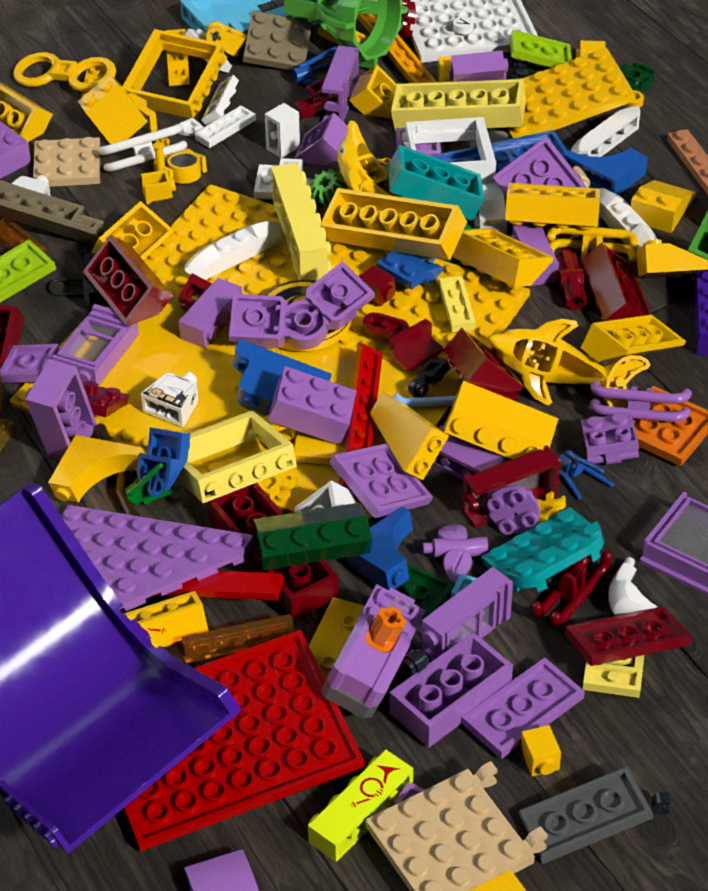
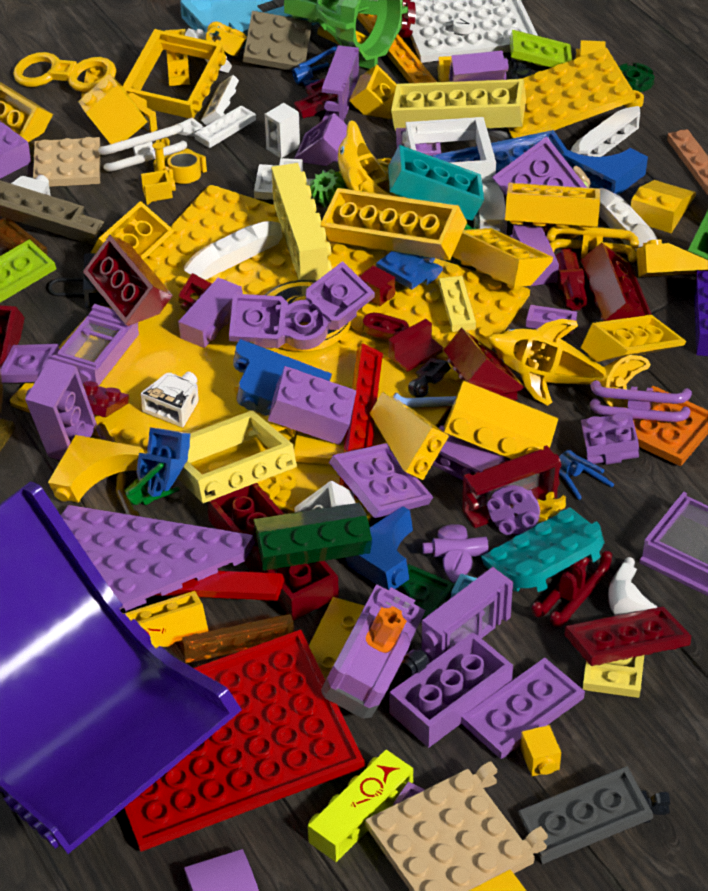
(540, 315): none -> medium lavender plate

